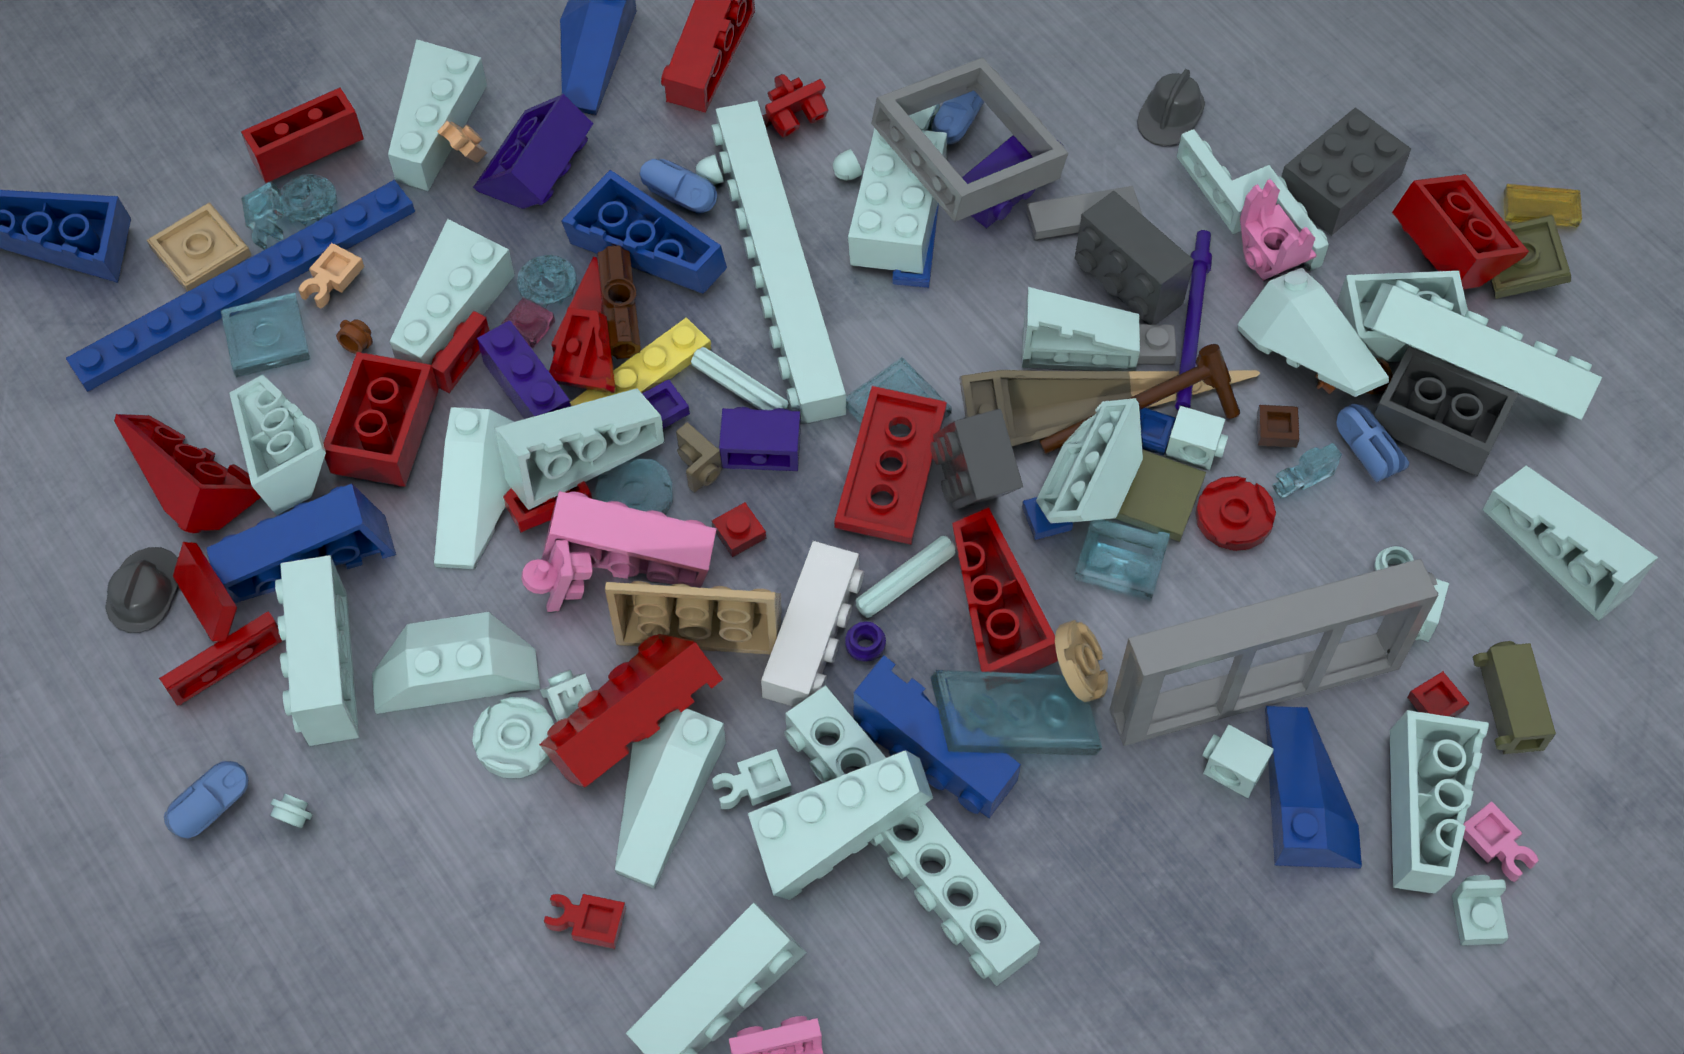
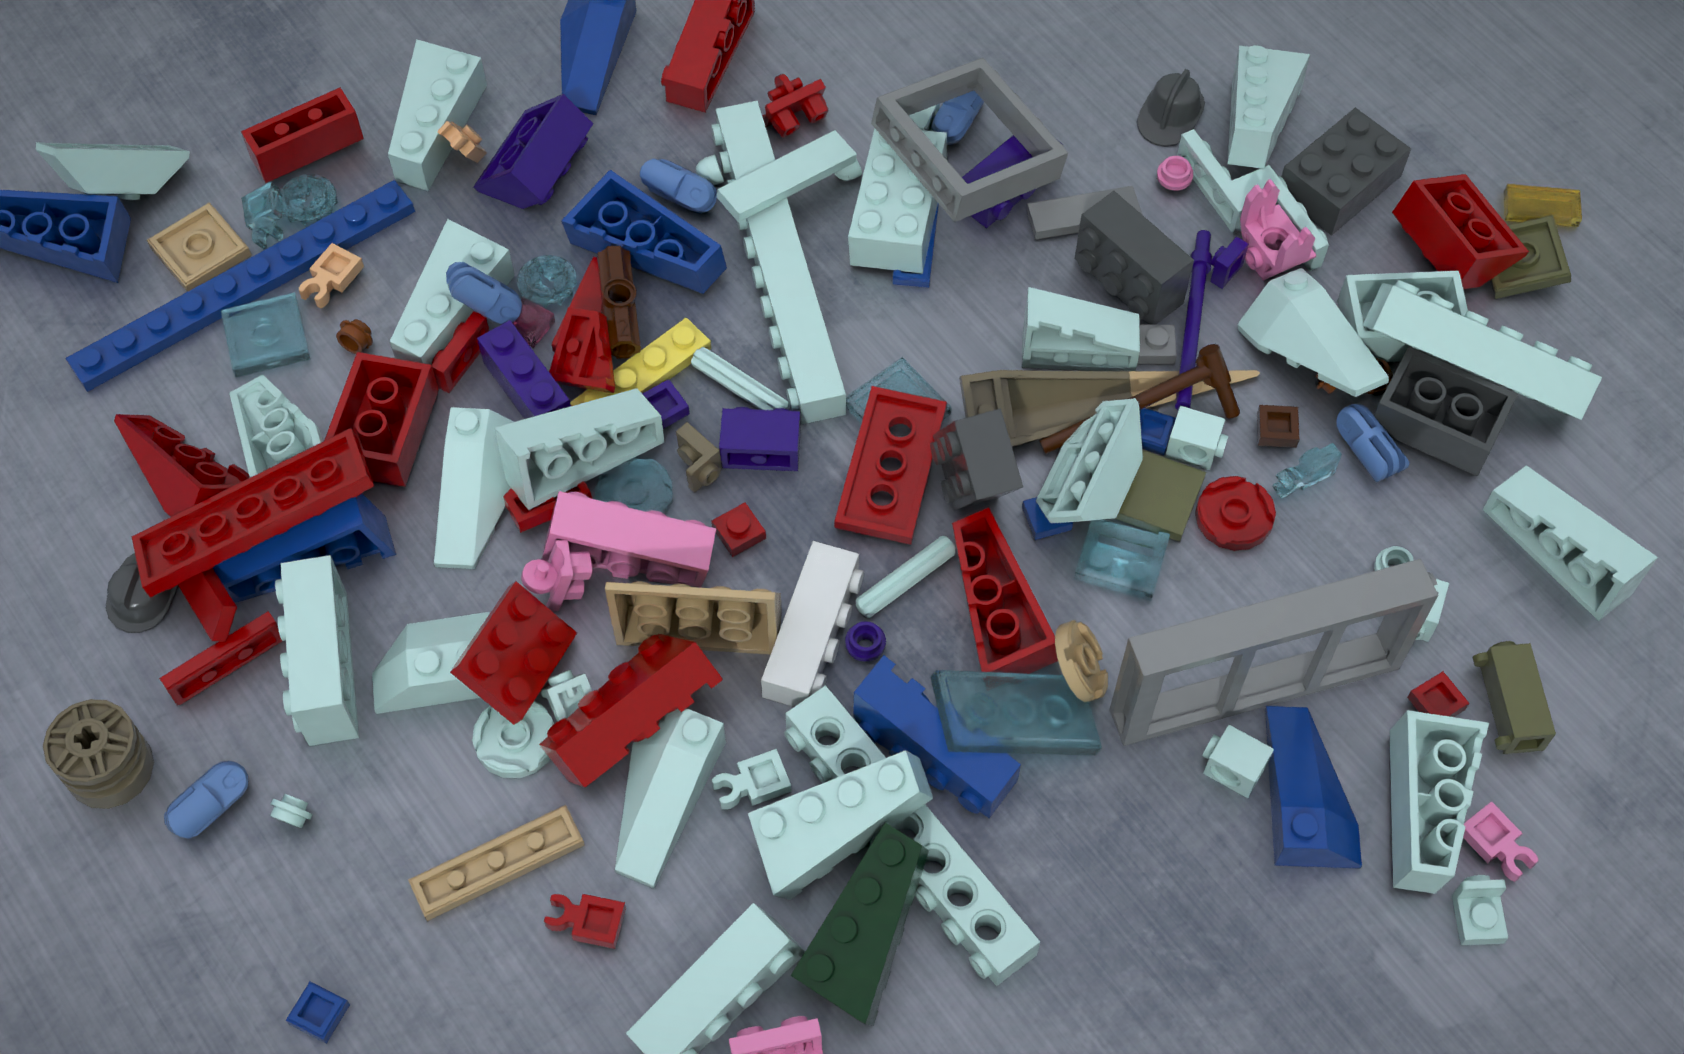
(98, 753): none -> dark tan wheel
(113, 167): none -> light aqua wedge
(251, 512): none -> red plate
(318, 1012): none -> blue tile
(483, 293): none -> medium blue arm
(496, 862): none -> tan tile
(514, 653): none -> red plate
(786, 176): none -> light aqua tile
(860, 935): none -> dark green wedge
(1175, 173): none -> bright pink plate
(1228, 262): none -> dark purple plate
(1261, 100): none -> light aqua wedge

